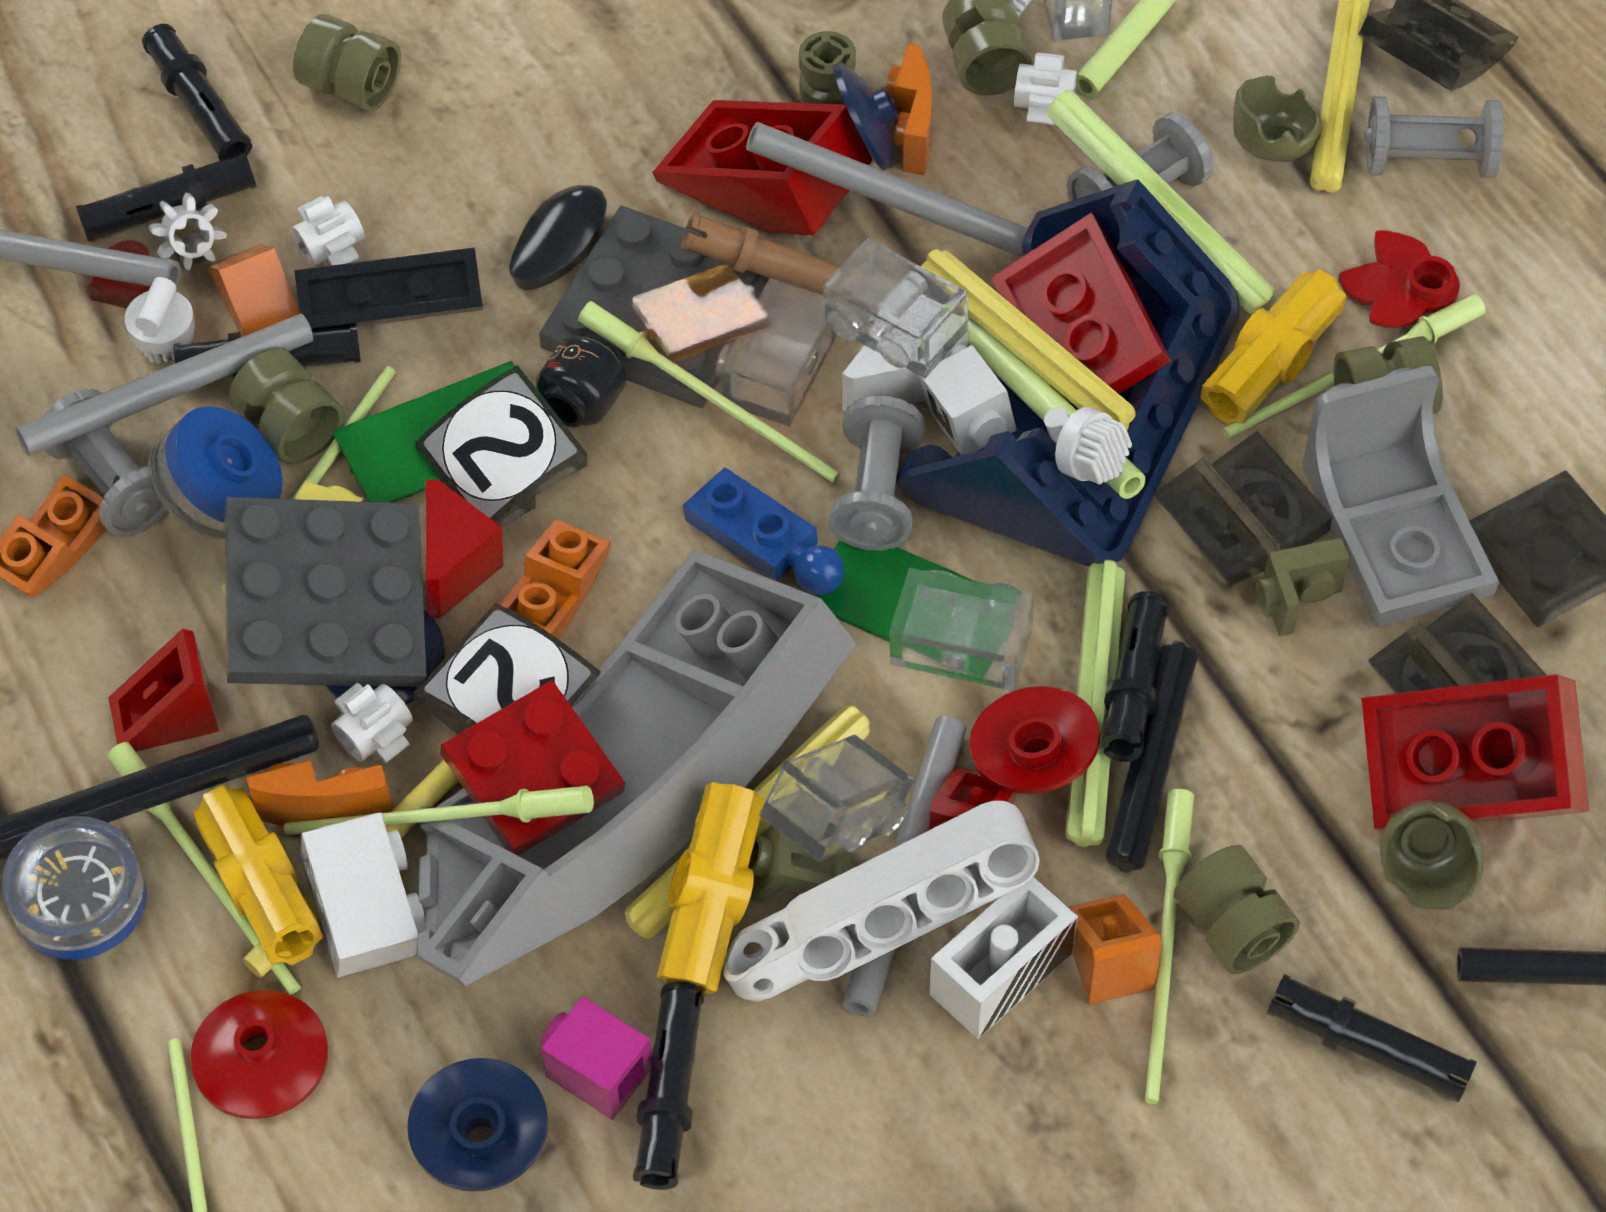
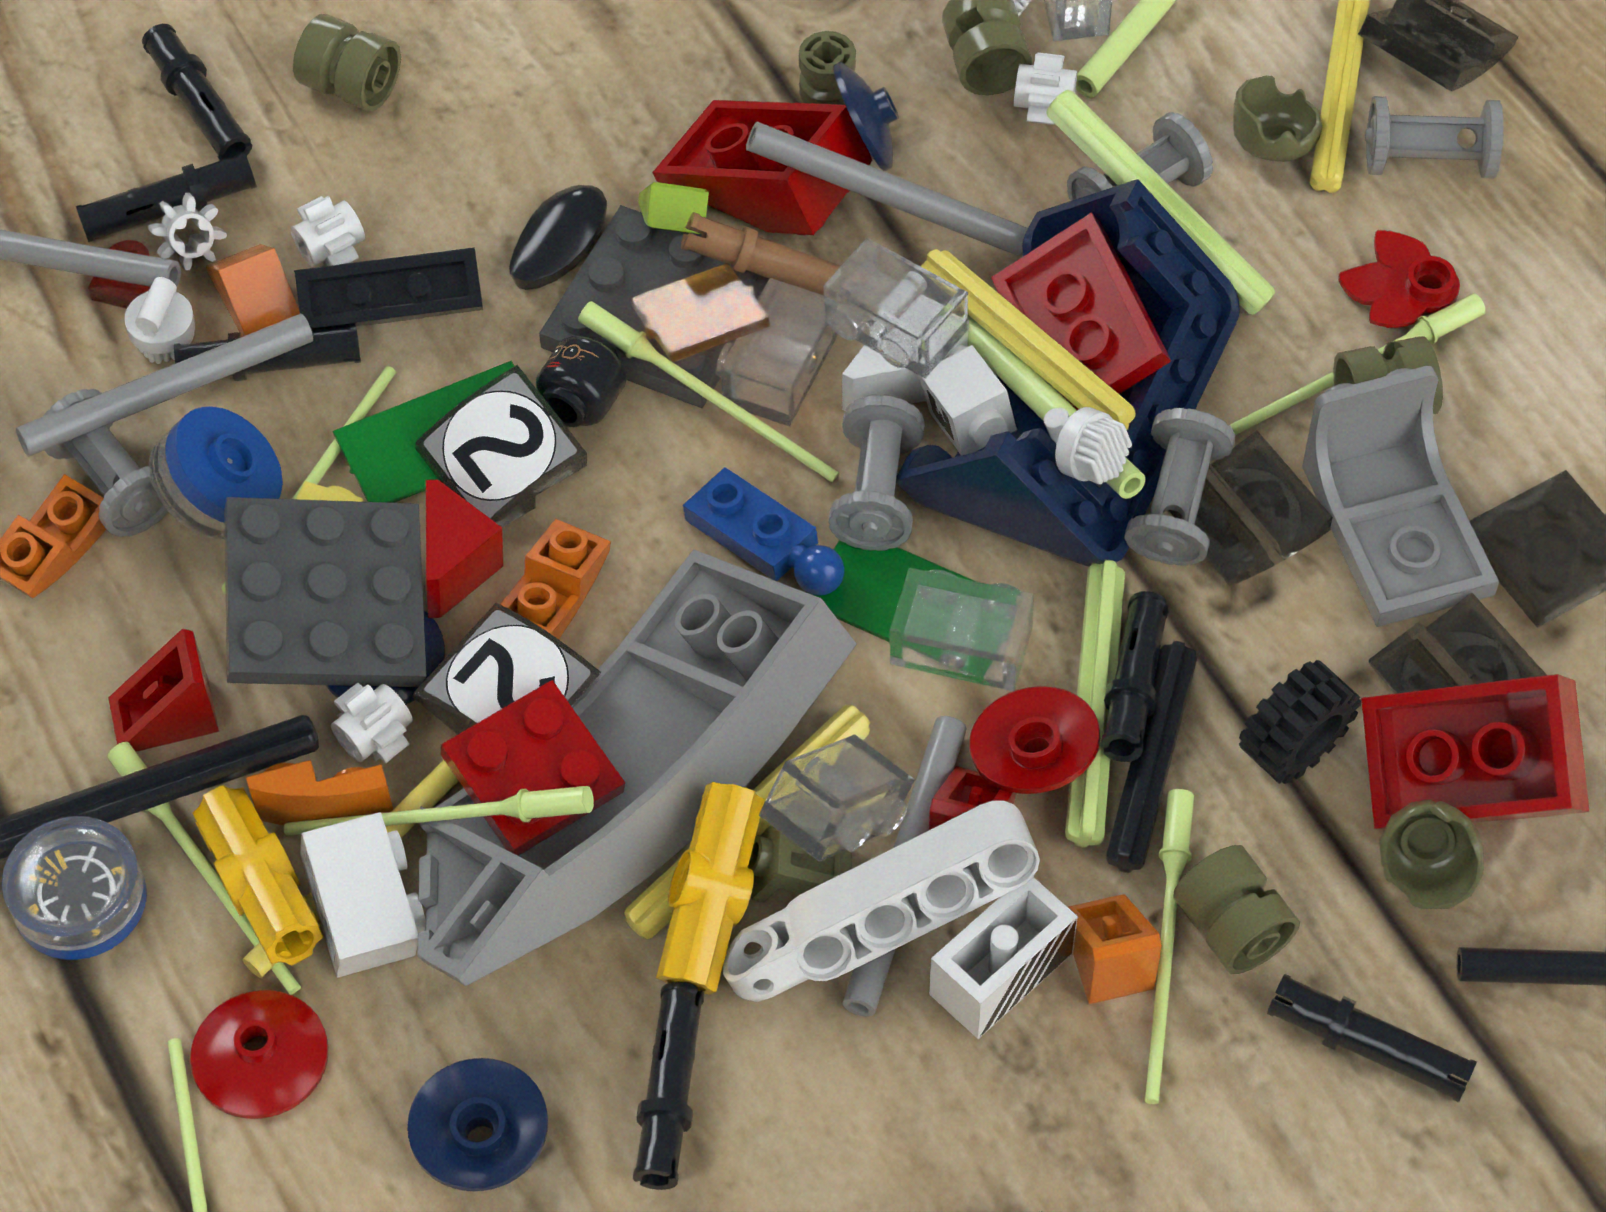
(286, 405): olive wheel -> none
(596, 1056): dark pink brick -> none
(671, 205): none -> lime slope
(912, 96): orange slope -> none
(1190, 444): none -> light grey hose
(1273, 347): yellow piece -> none
(1298, 574): olive bracket -> none
(1299, 721): none -> black tyre

